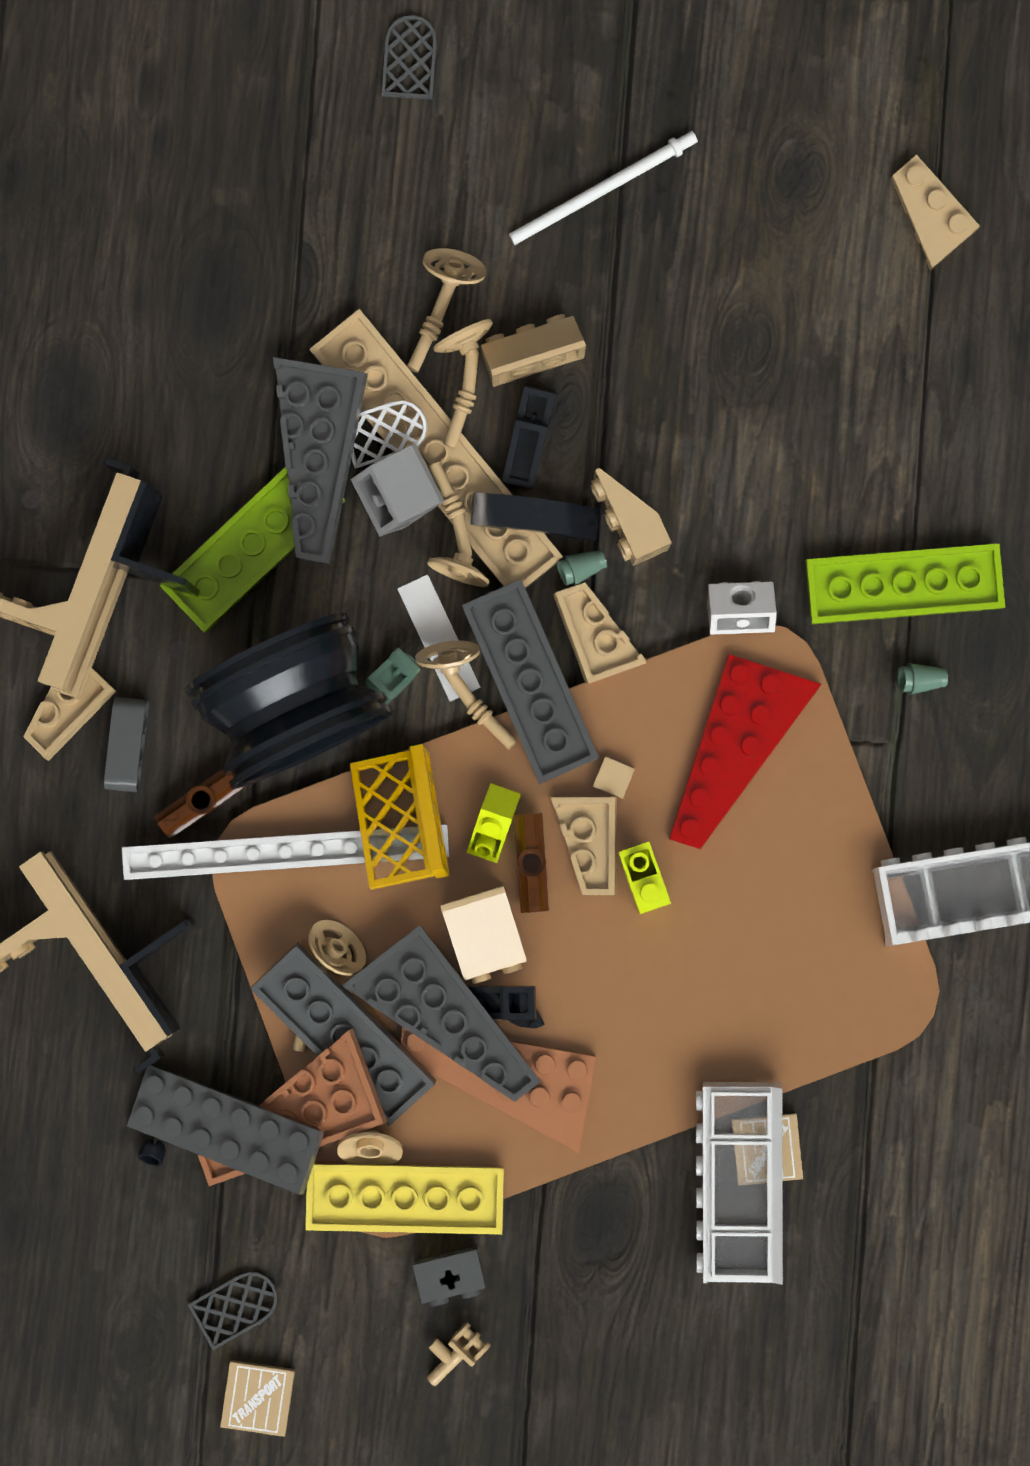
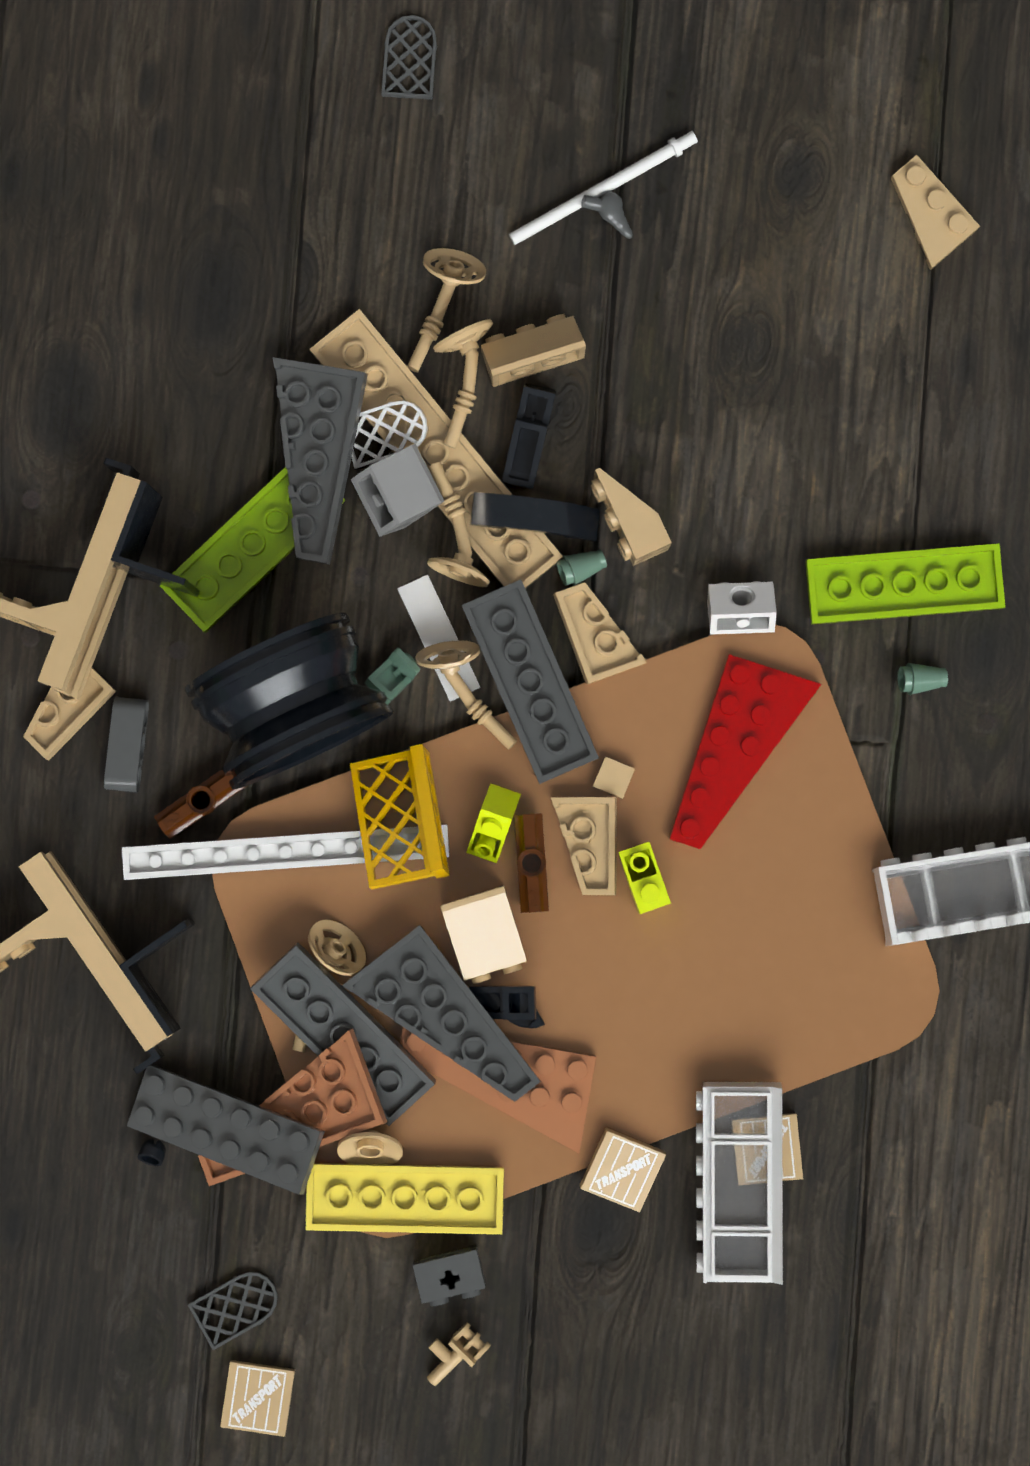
(610, 210): none -> dark grey animal
(622, 1169): none -> tan tile

